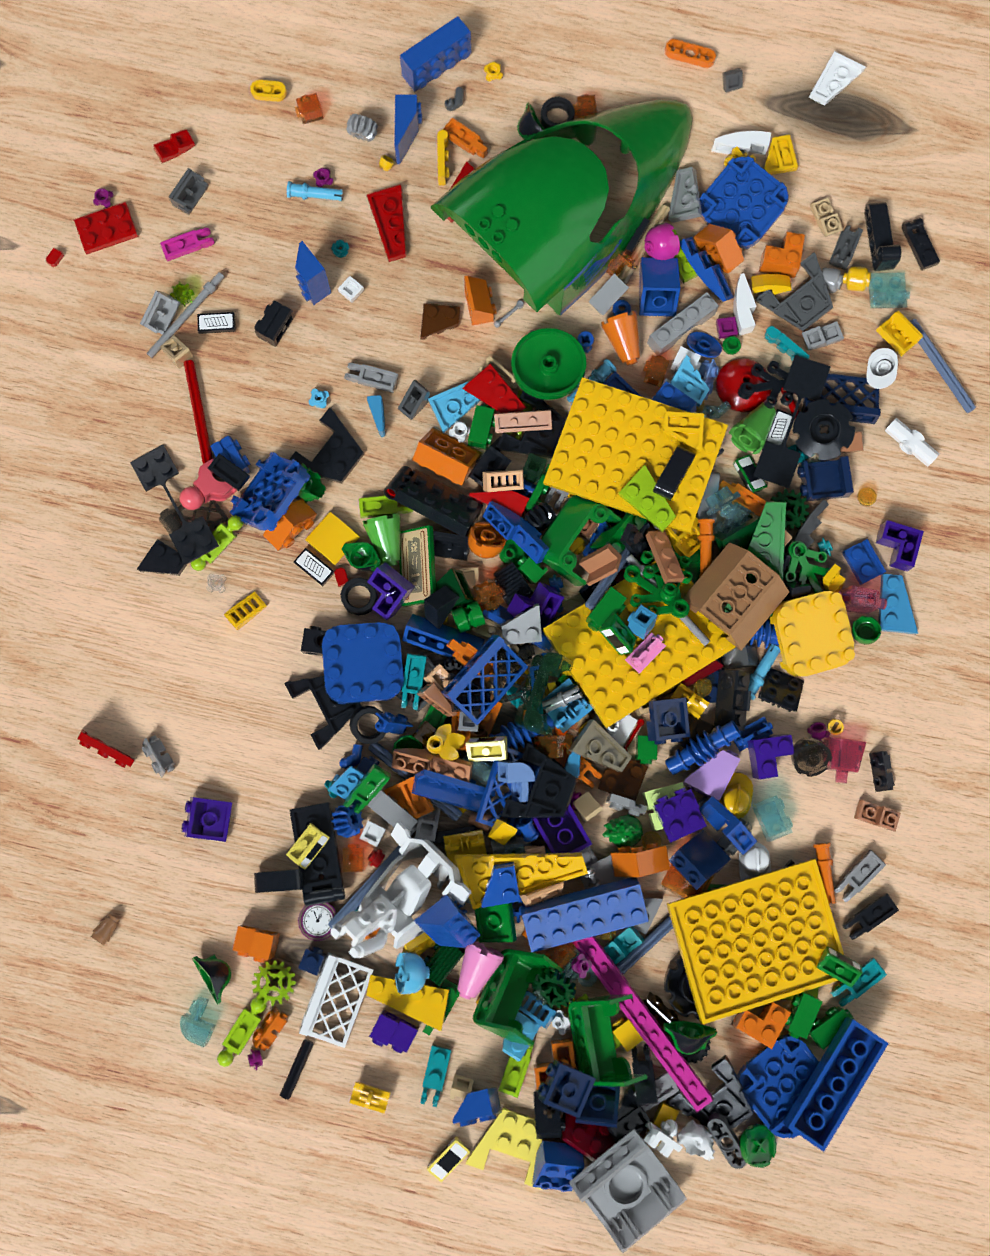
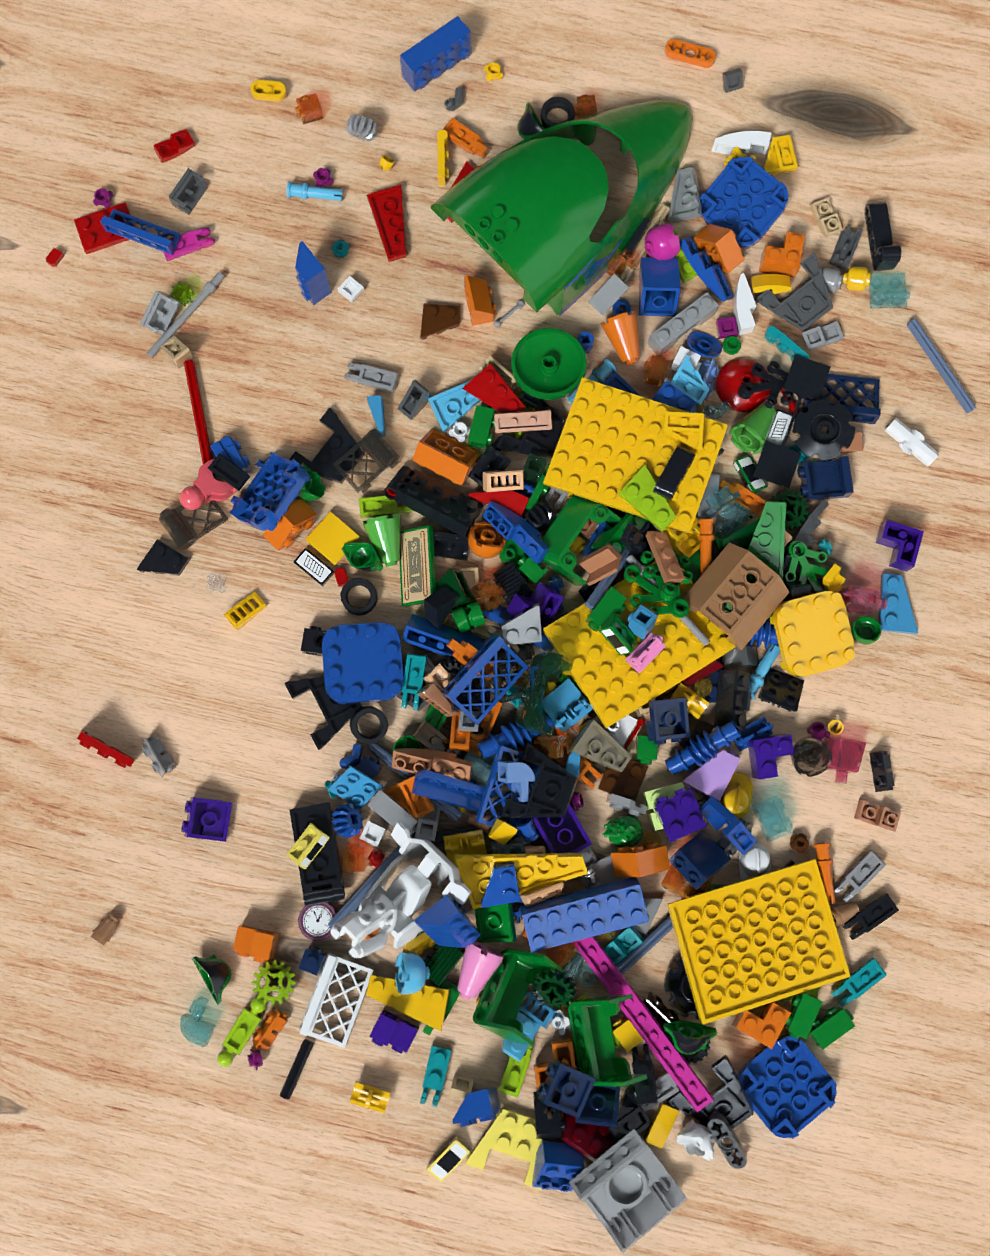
(141, 235): none -> blue fence
(194, 537): black hinge -> none
(216, 322): tile -> none
(224, 536): lime plate -> none
(274, 323): black brick -> none
(279, 881): black beam -> none
(318, 403): medium azure plate -> none
(368, 788): green hinge -> none
(378, 450): none -> clear smoke piece
(392, 723): blue hinge -> none
(393, 590): dark purple brick -> none
(407, 121): blue slope -> none
(448, 742): yellow plate -> none
(487, 748): light yellow slope -> none
(562, 699): light grey pin -> none
(581, 965): magenta plate -> none
(587, 806): tan slope -> none
(655, 1135): white hips -> none
(758, 1145): green tile -> none
(794, 842): none -> reddish brown plate
(835, 1083): blue brick -> none
(836, 76): white wing -> none
(839, 967): green slope -> none
(844, 912): none -> medium nougat cone
(863, 562): blue plate -> none
(867, 496): clear yellow plate -> none
(882, 368): white piece -> none
(899, 333): yellow bracket -> none
(920, 244): black plate -> none

